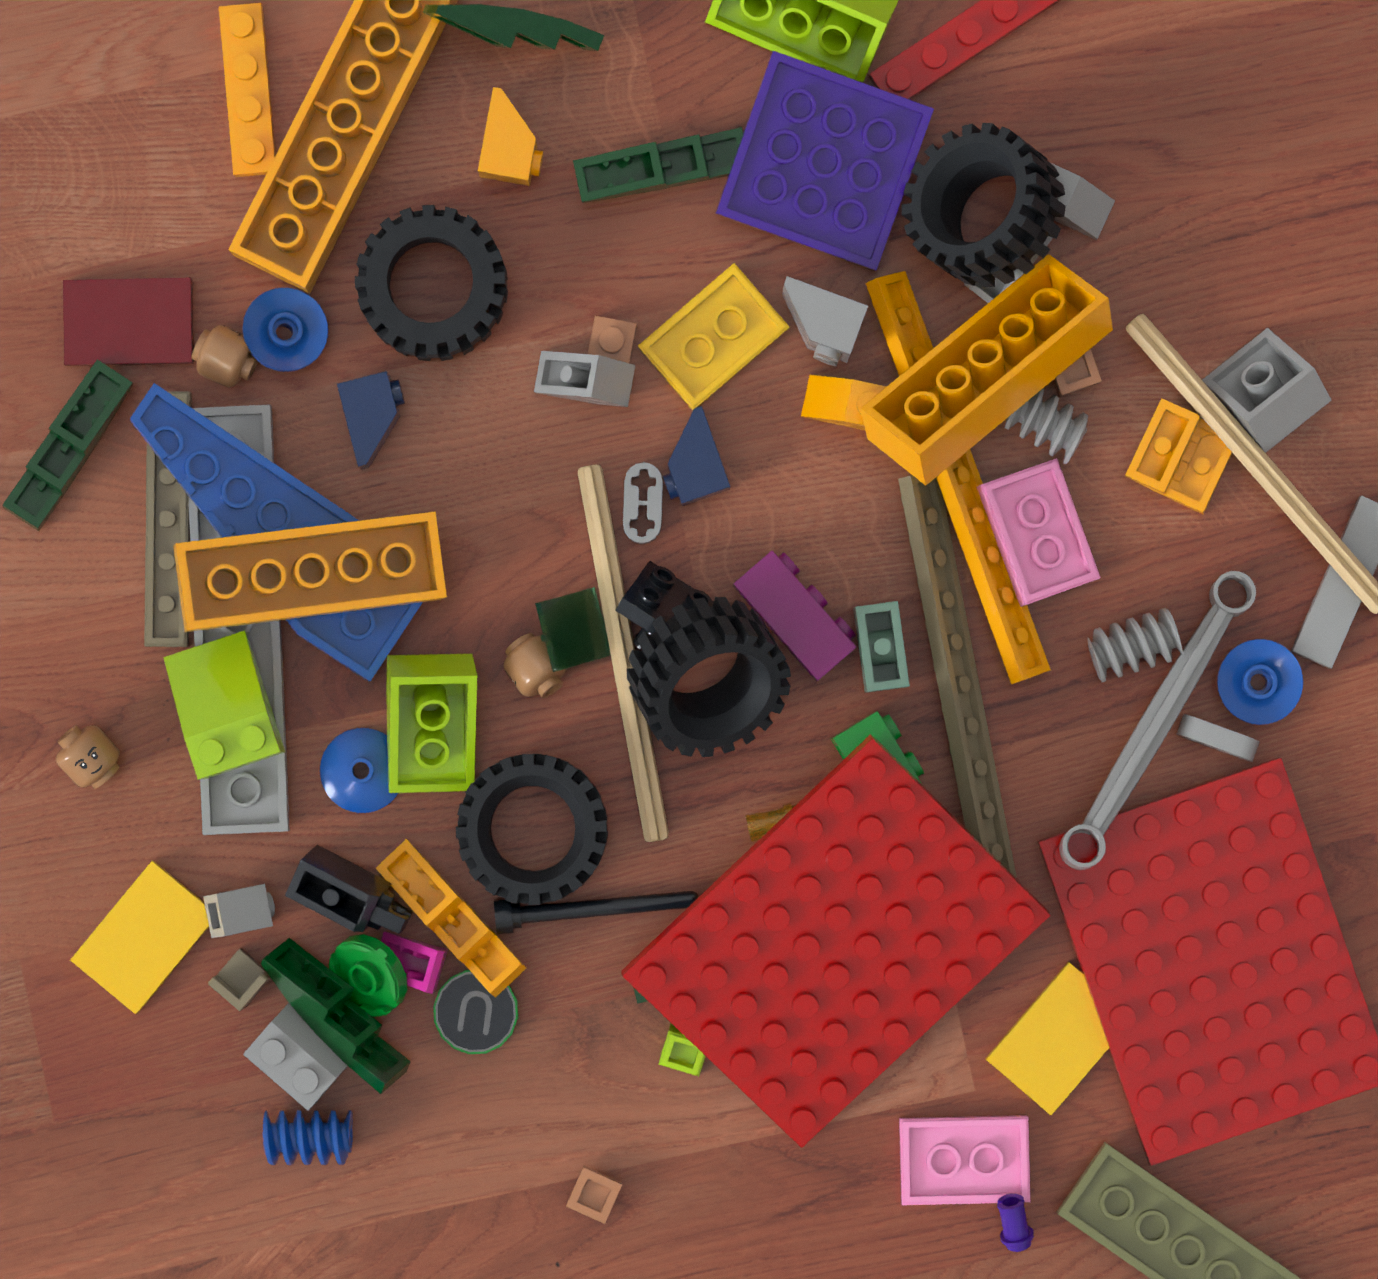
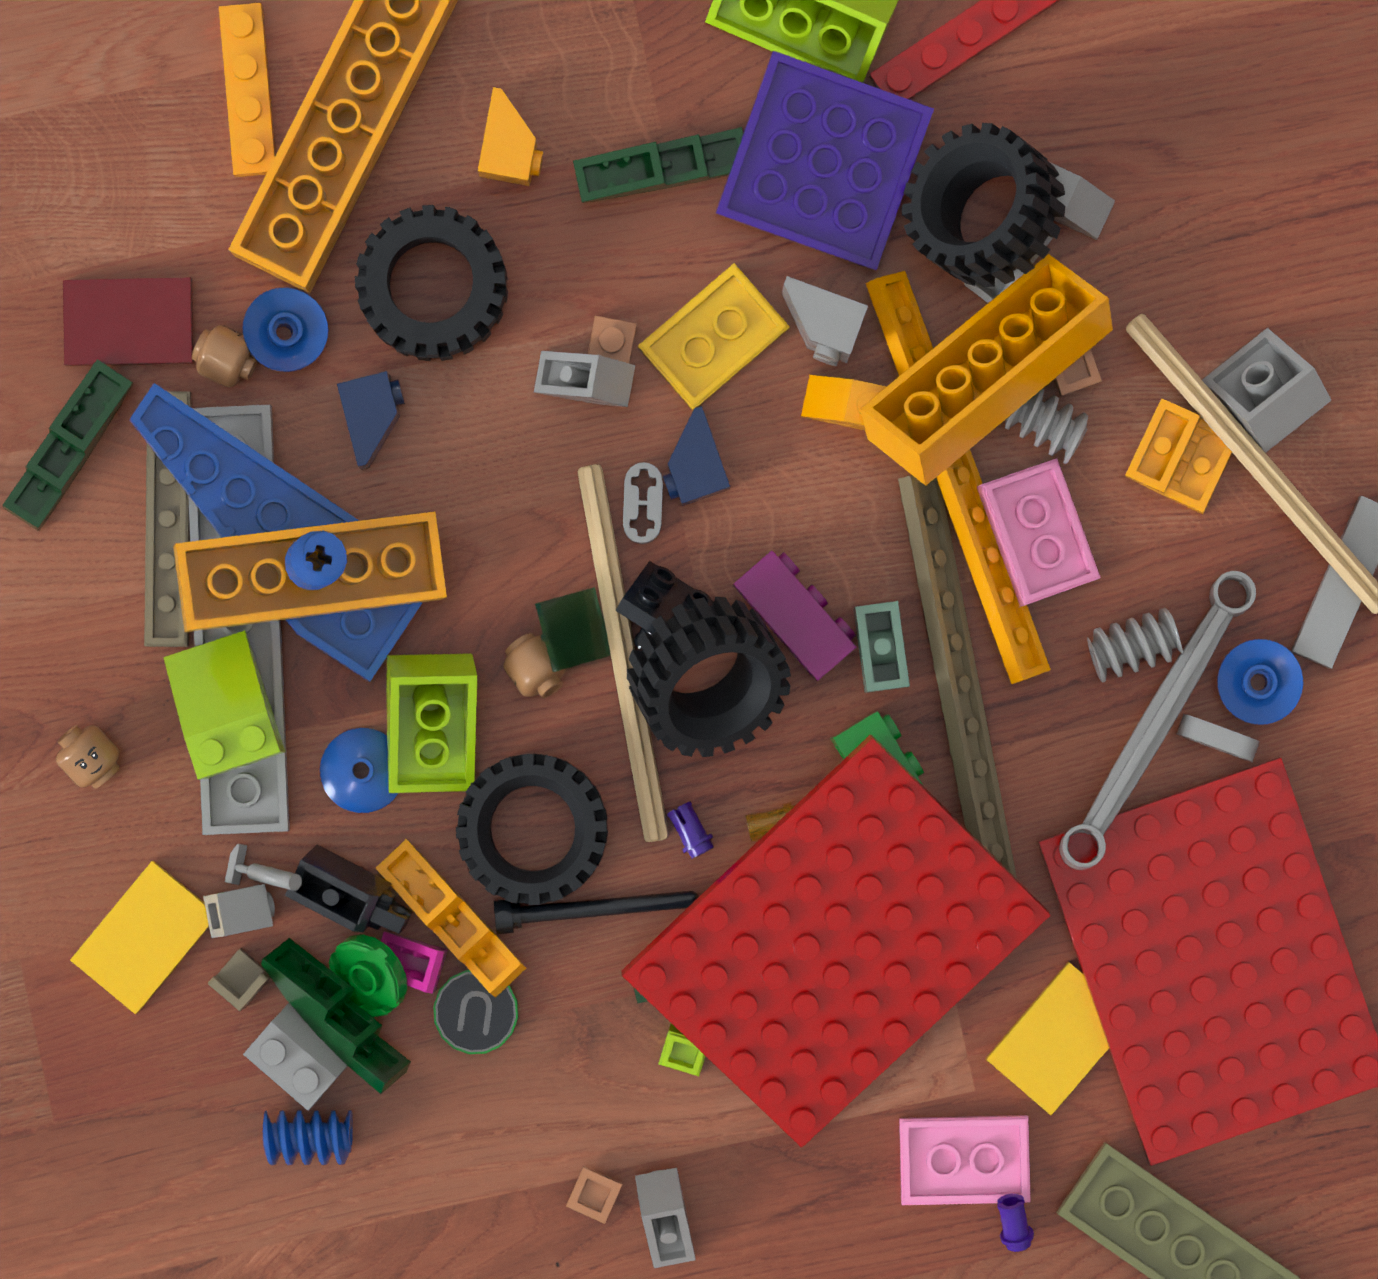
(259, 872): none -> light grey piece
(329, 550): none -> blue piece
(502, 24): dark green slope -> none
(665, 1217): none -> light grey slope
(690, 830): none -> dark purple pin

